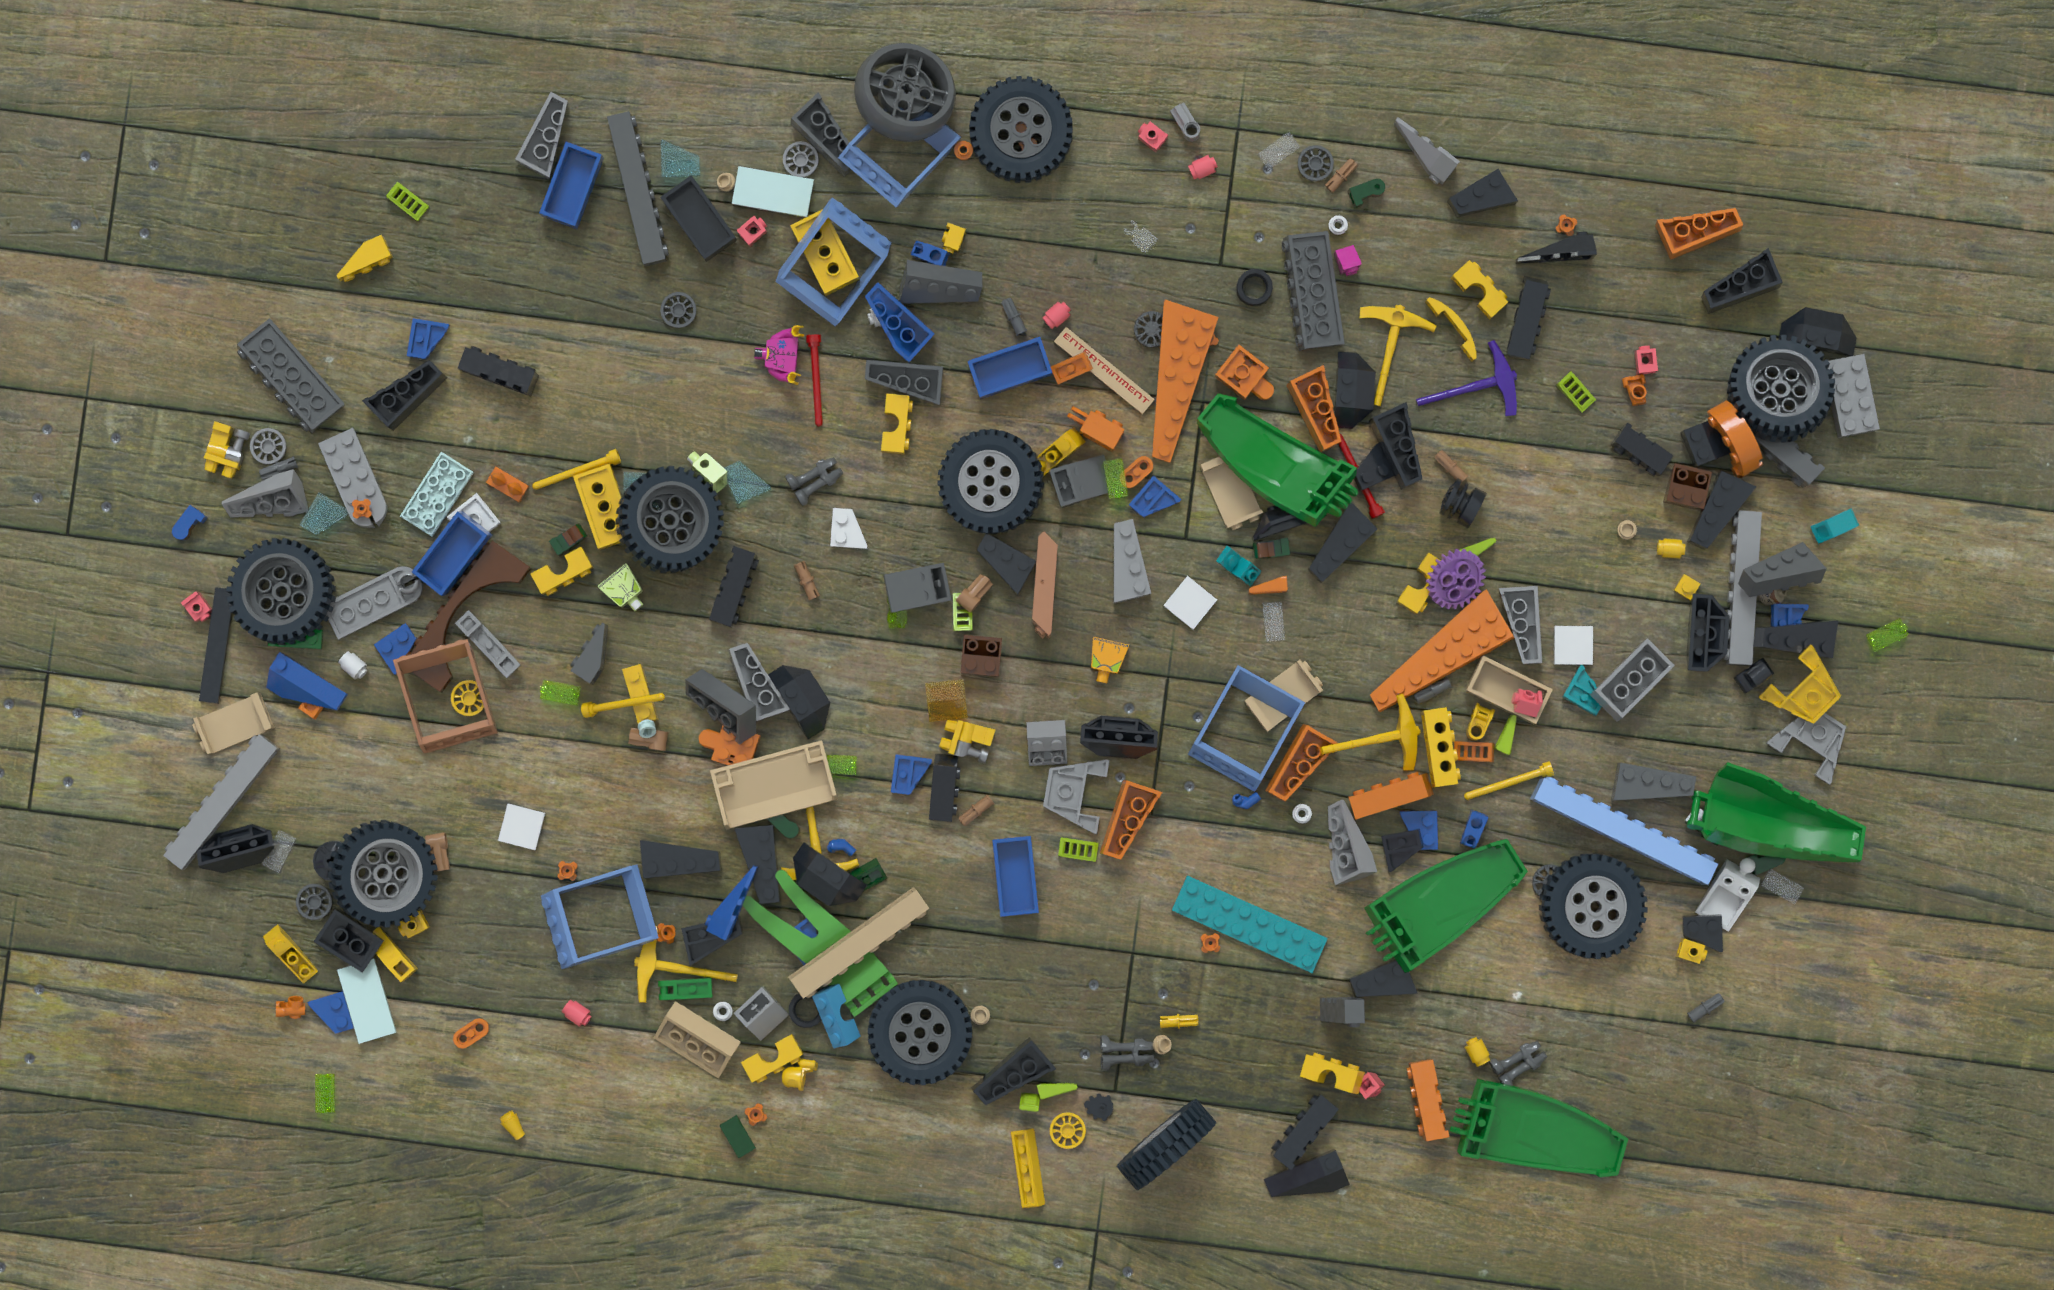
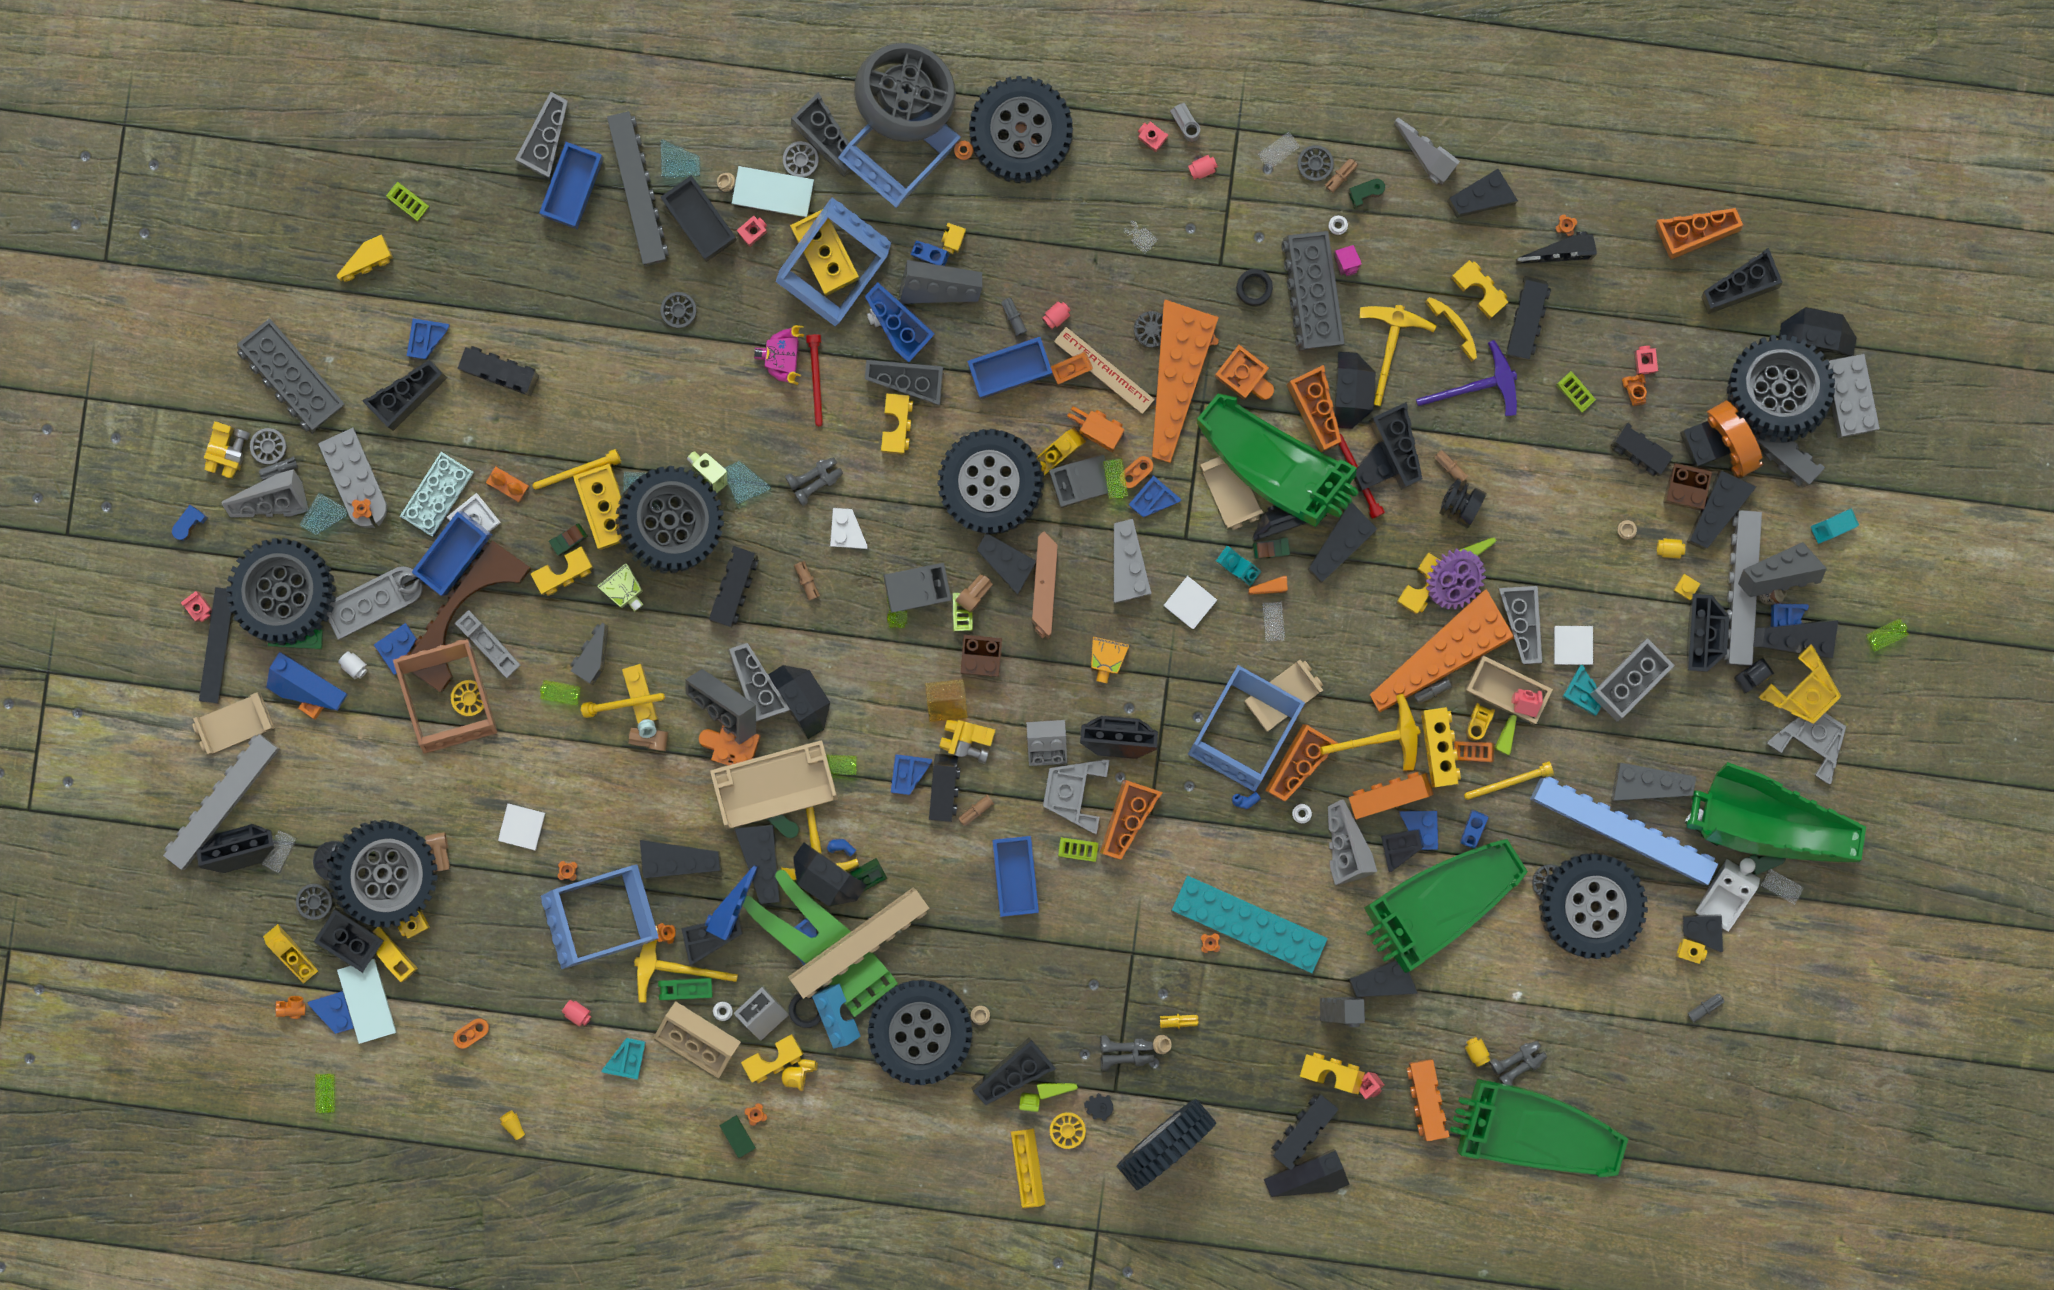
(627, 1059): none -> teal wing

